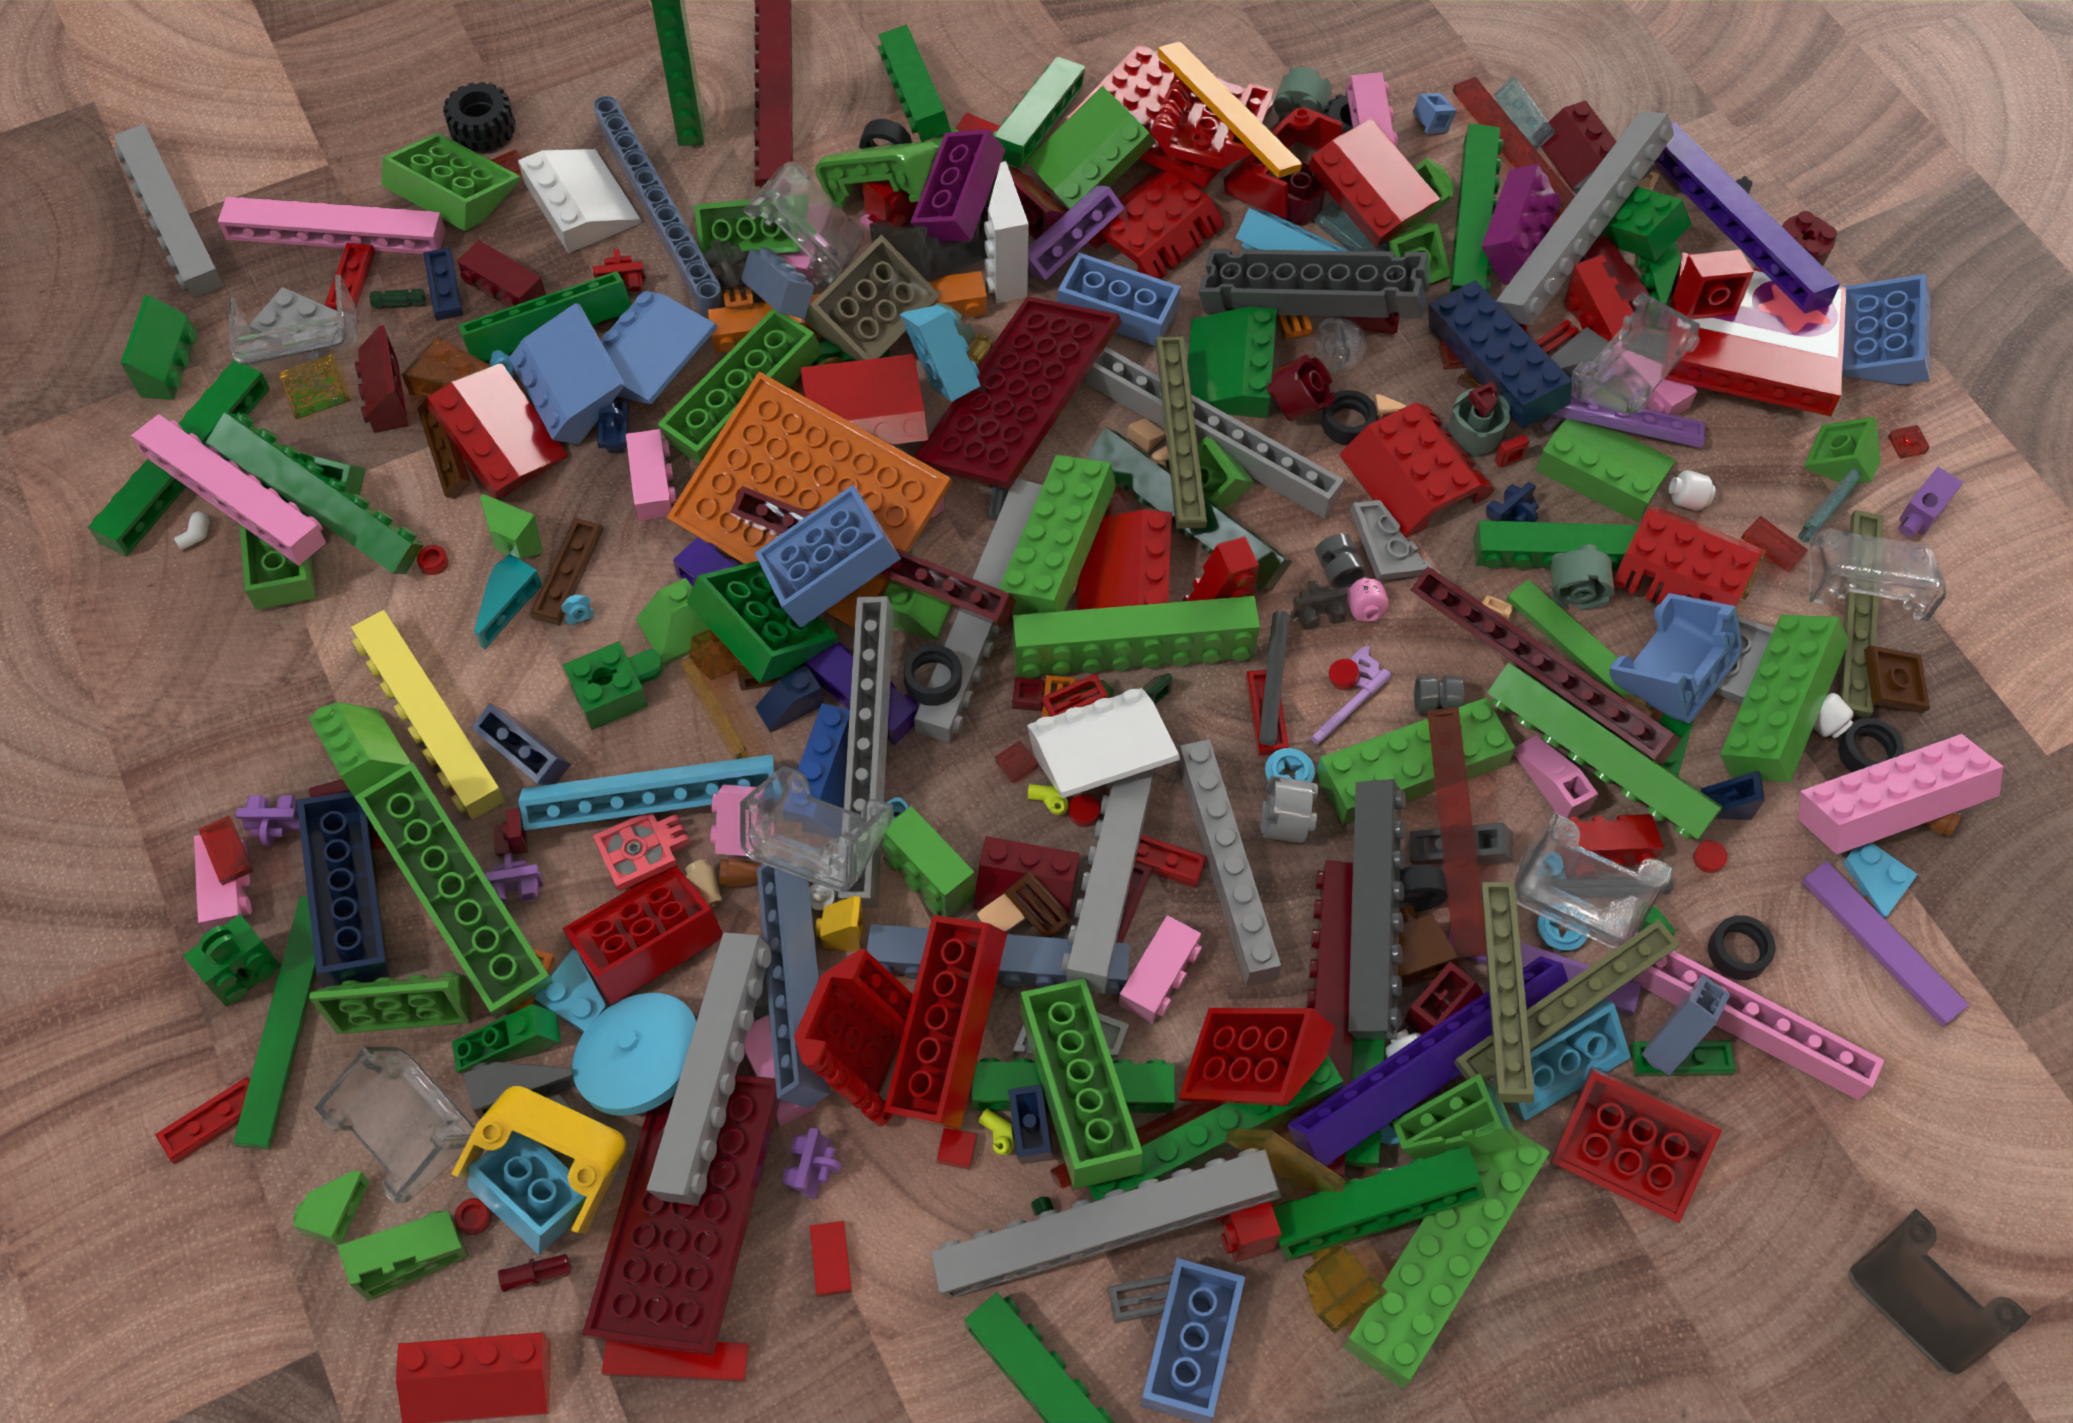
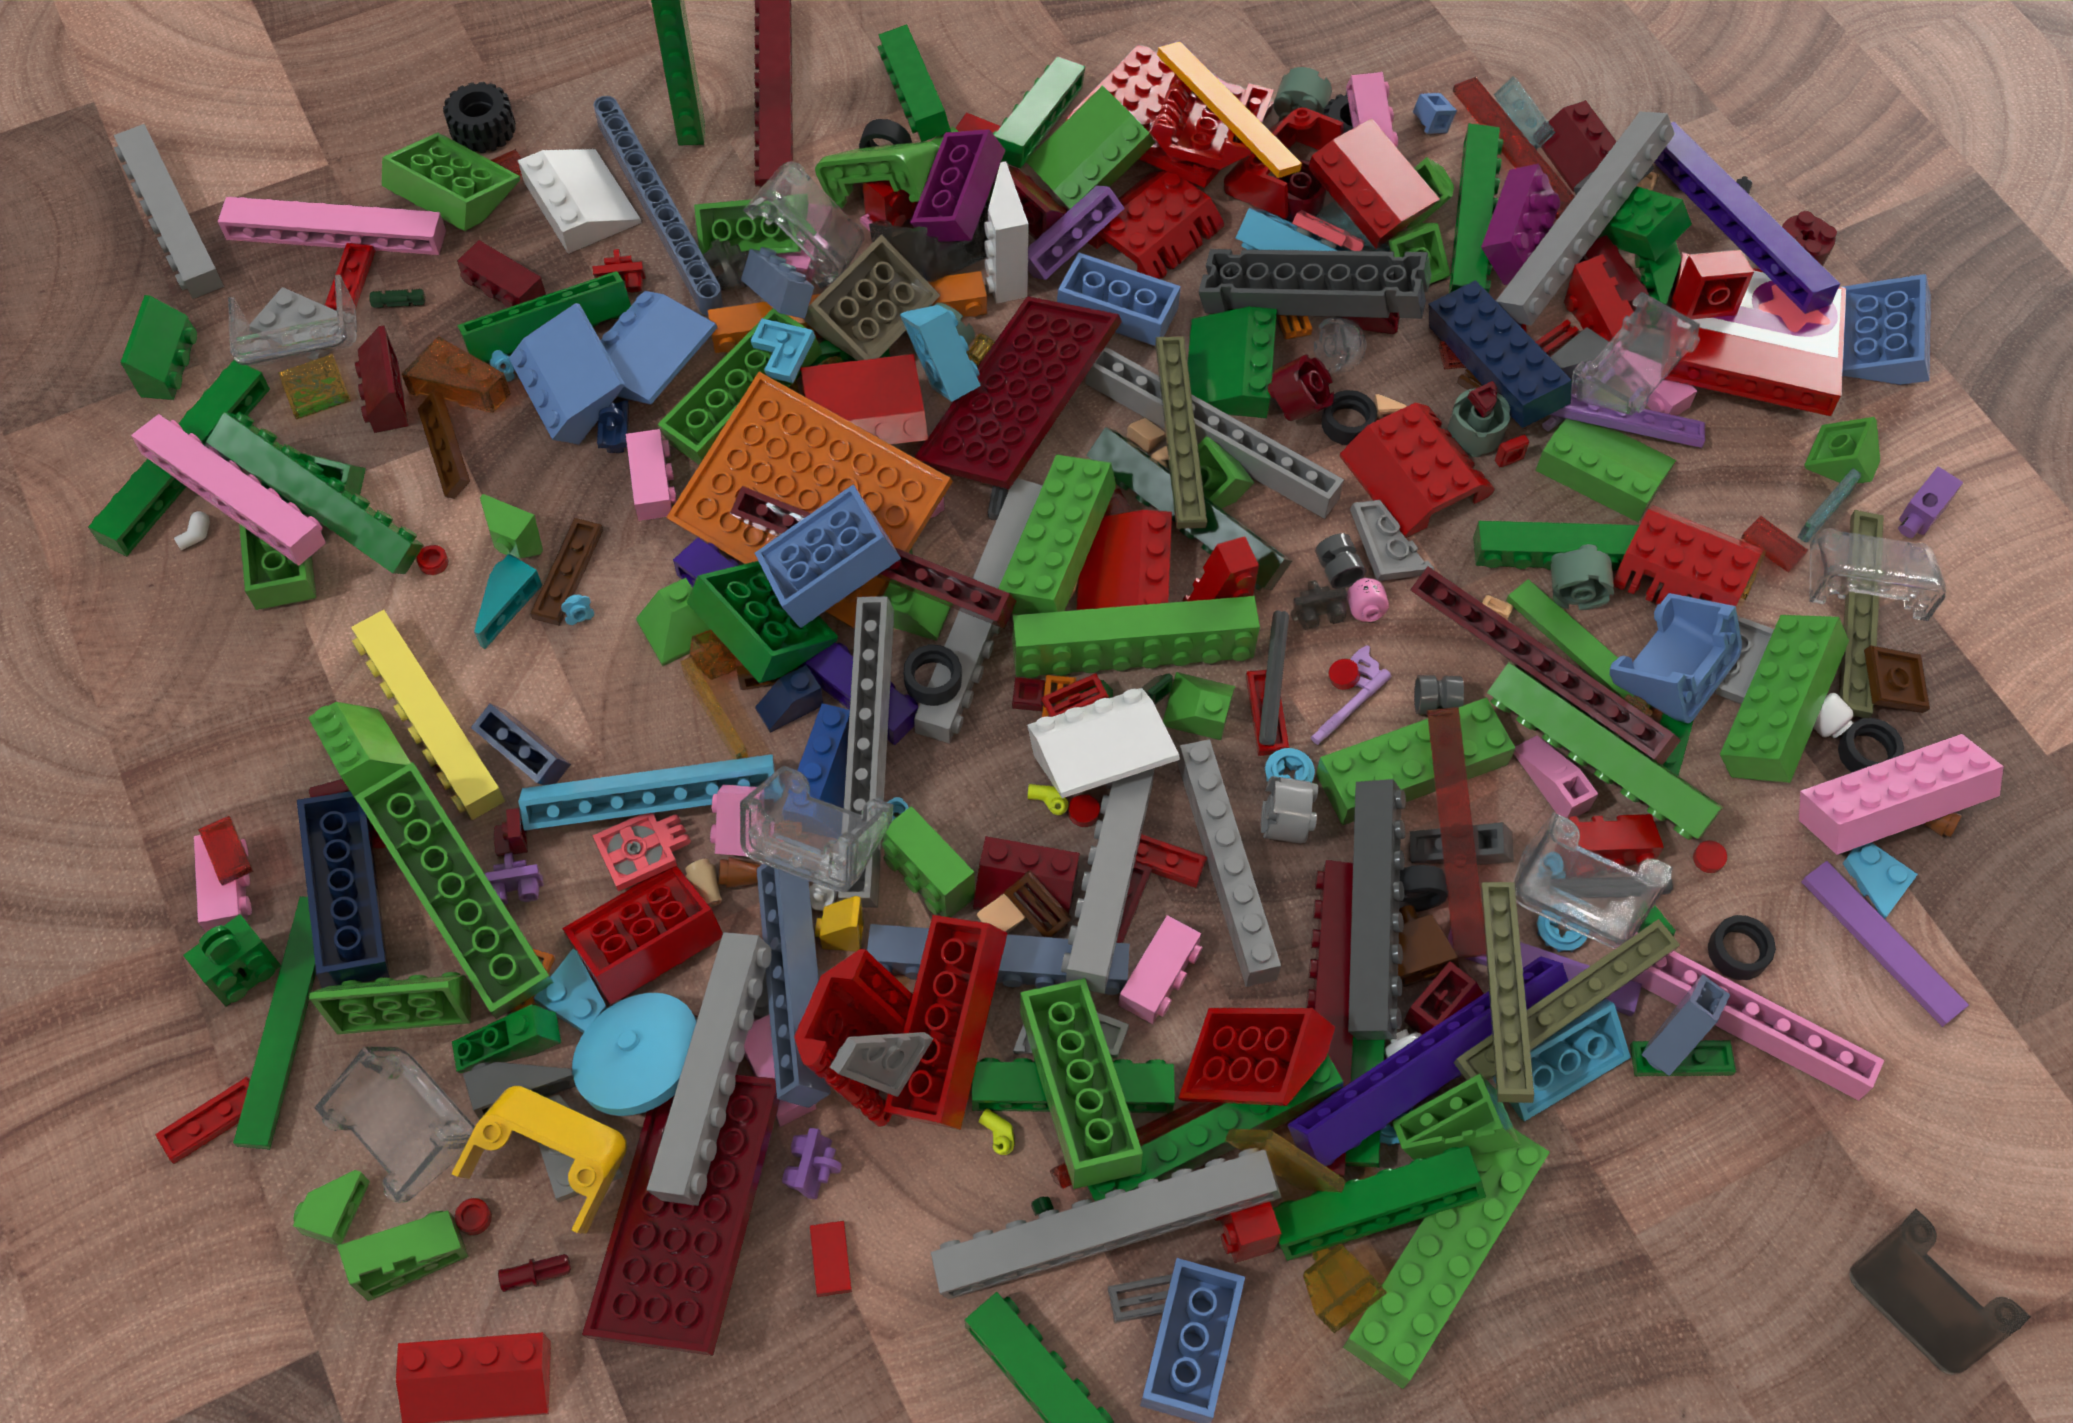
(266, 821): medium lavender hips -> none
(443, 284): dark blue tile -> none
(495, 429): red slope -> none
(526, 1190): medium azure slope -> none
(619, 692): green brick -> none
(629, 1360): red tile -> none
(738, 299): orange tile -> none
(788, 346): none -> medium azure plate
(881, 1059): none -> light grey wing
(956, 1148): red tile -> none
(1016, 761): clear red tile -> none
(1030, 1124): dark blue slope -> none
(1198, 706): none -> bright green slope
(1331, 234): none -> coral piece
(1517, 506): dark blue hips -> none
(1636, 1144): red slope -> none
(1692, 490): white head -> none
(1738, 796): dark blue slope -> none
(1908, 441): clear red plate -> none

